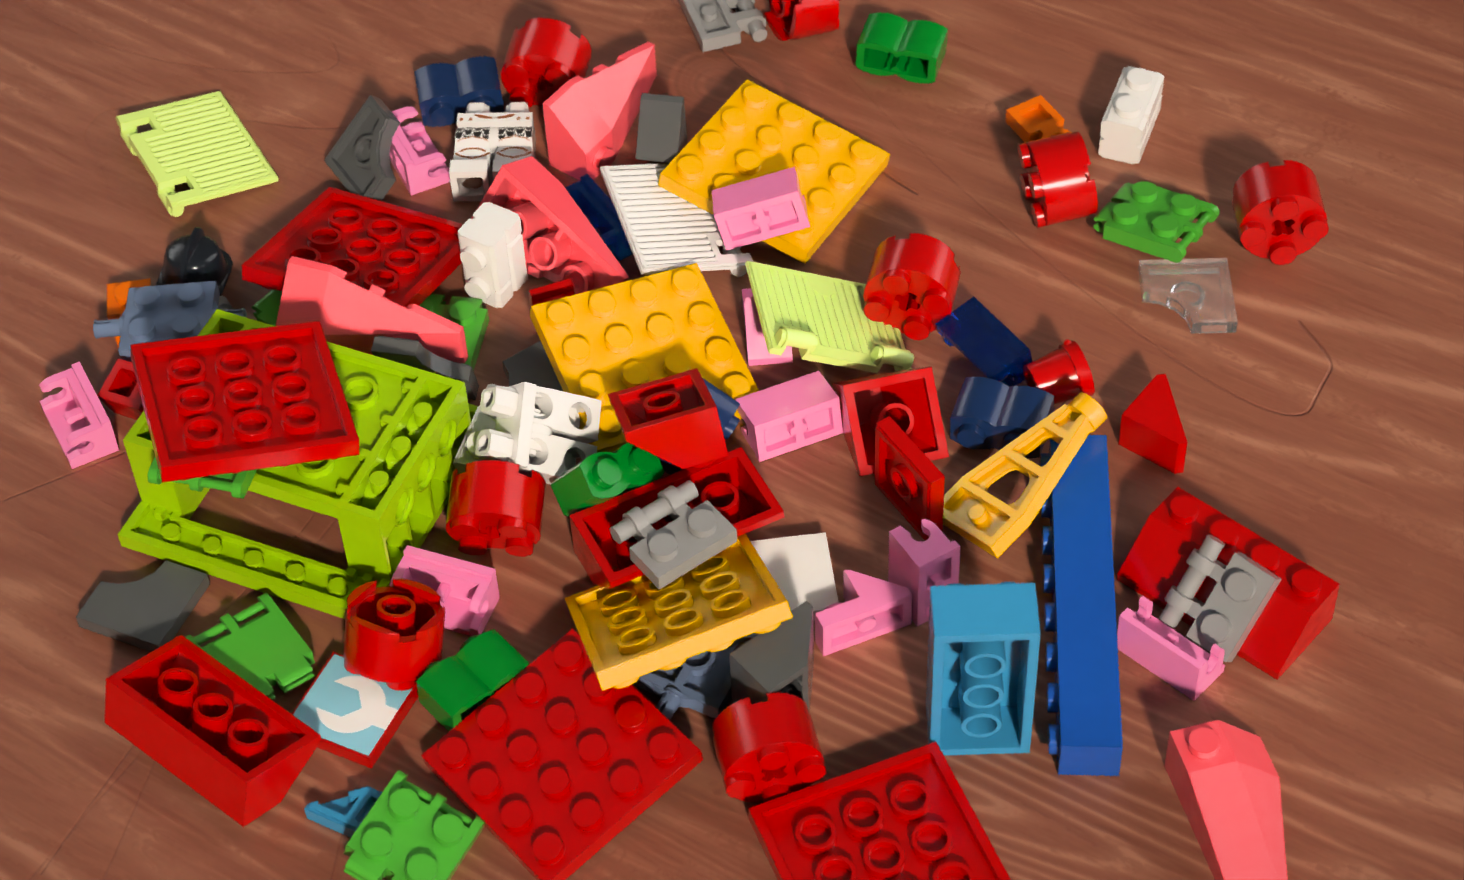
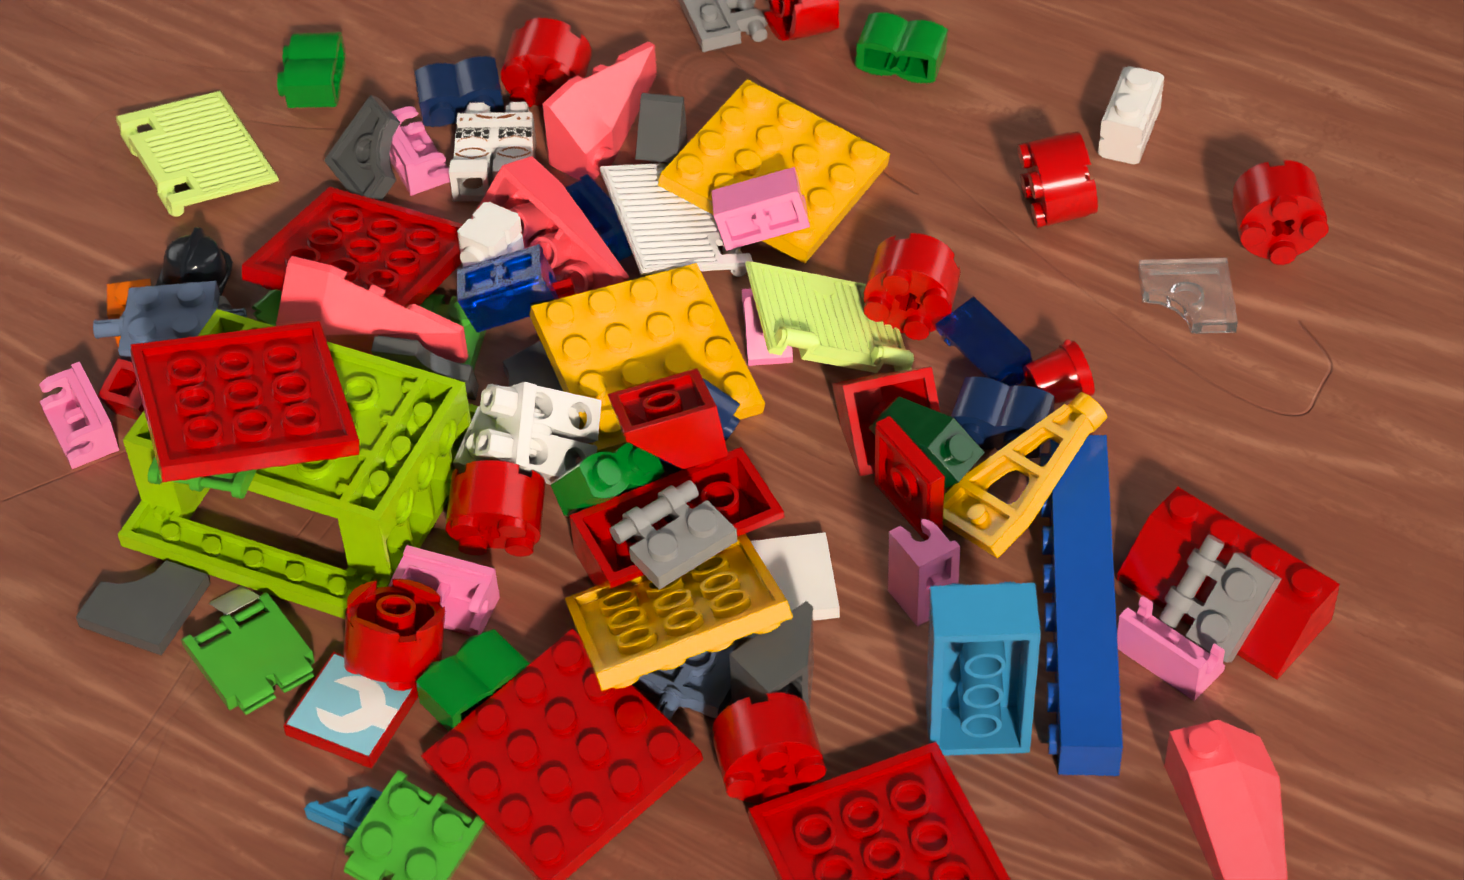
(209, 728): red slope -> none
(234, 600): none -> white sticker
(312, 70): none -> green brick
(505, 287): none -> clear blue hinge
(790, 415): bright pink hinge -> none
(869, 611): bright pink slope -> none
(937, 437): none -> dark green slope
(1035, 119): orange plate -> none
(1154, 219): bright green plate -> none
(1154, 427): red slope -> none

